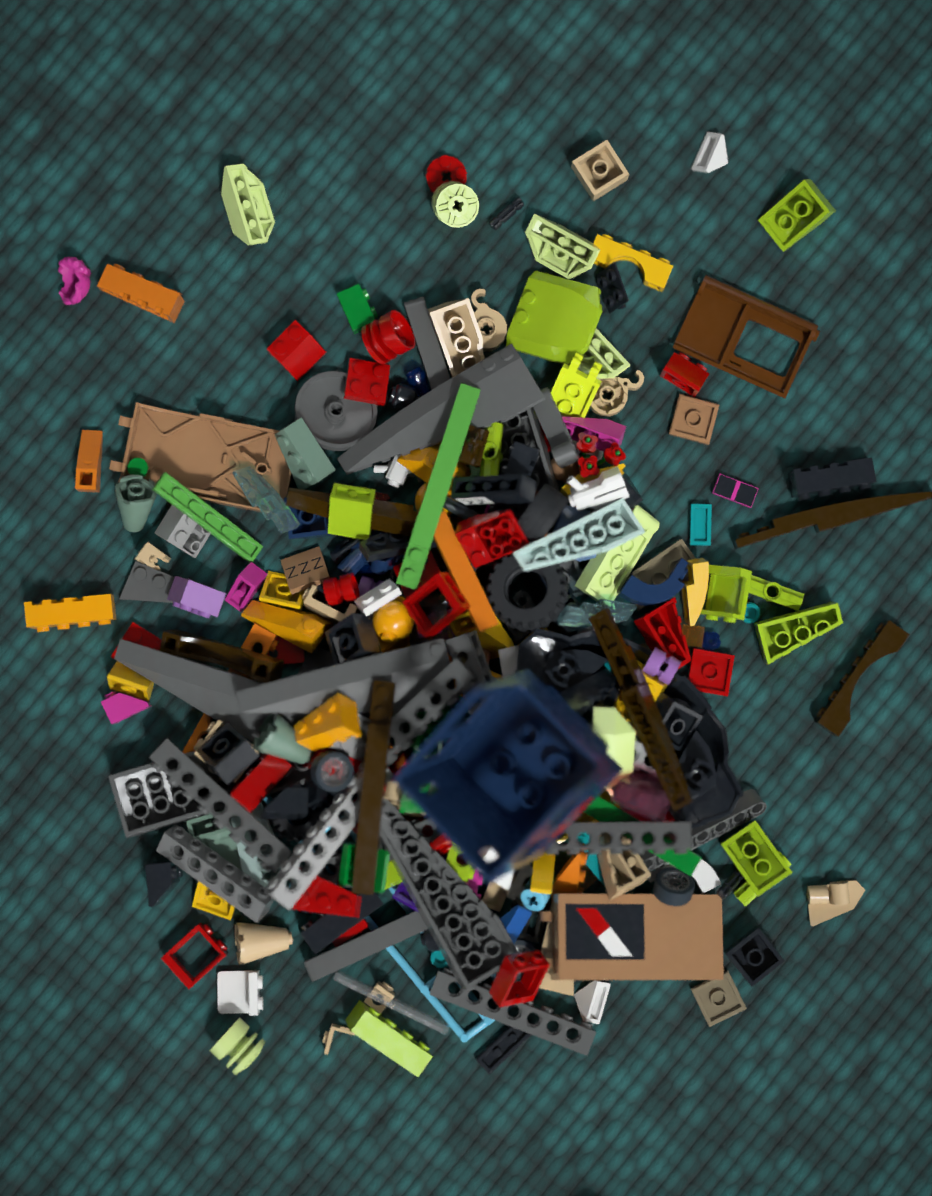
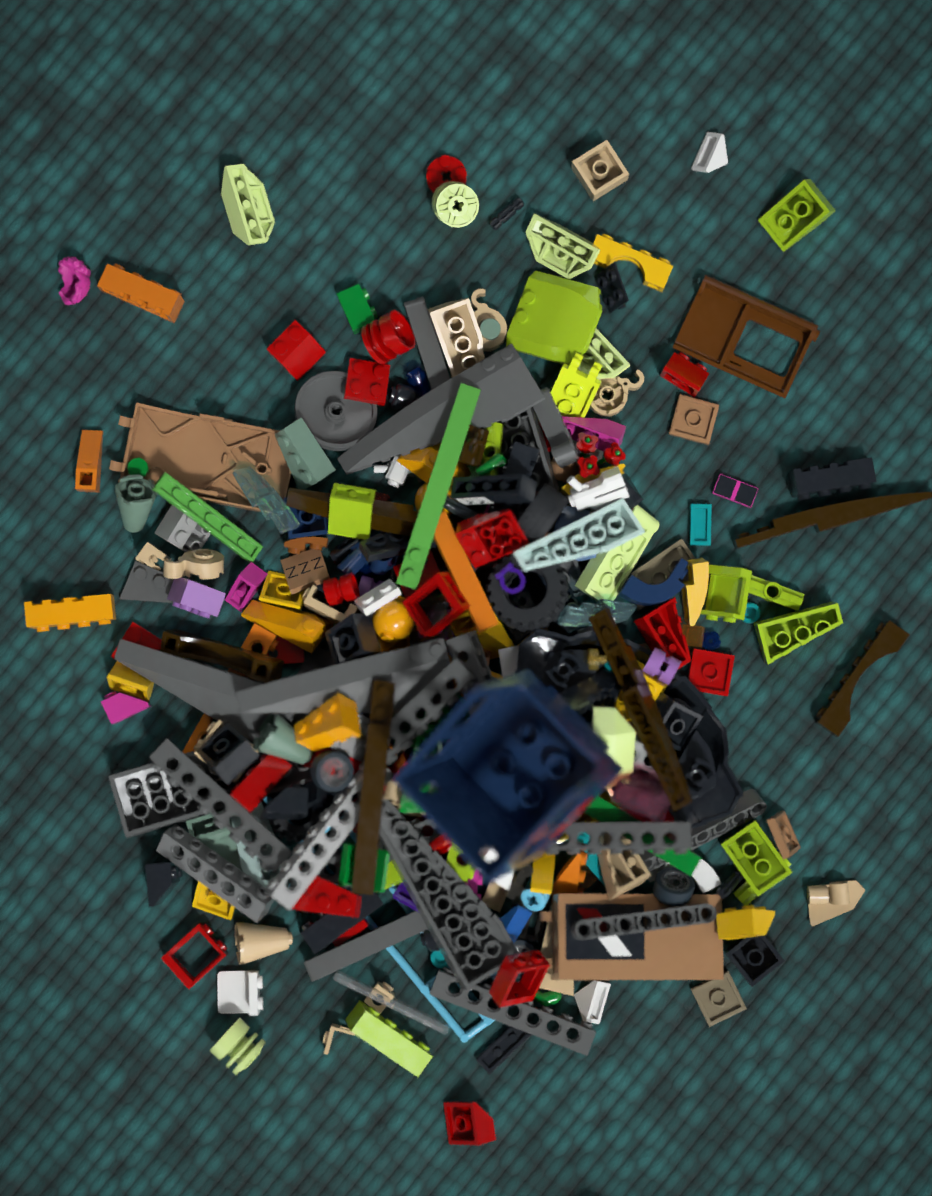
(198, 562): none -> tan piece
(299, 544): none -> dark orange slope
(468, 1124): none -> red slope
(490, 329): none -> sand green tile
(496, 460): none -> green arm
(500, 575): none -> dark purple piece
(547, 998): none -> green arm
(595, 659): none -> clear yellow tile
(652, 917): none -> dark grey beam
(744, 923): none -> yellow slope
(783, 834): none -> medium nougat tile

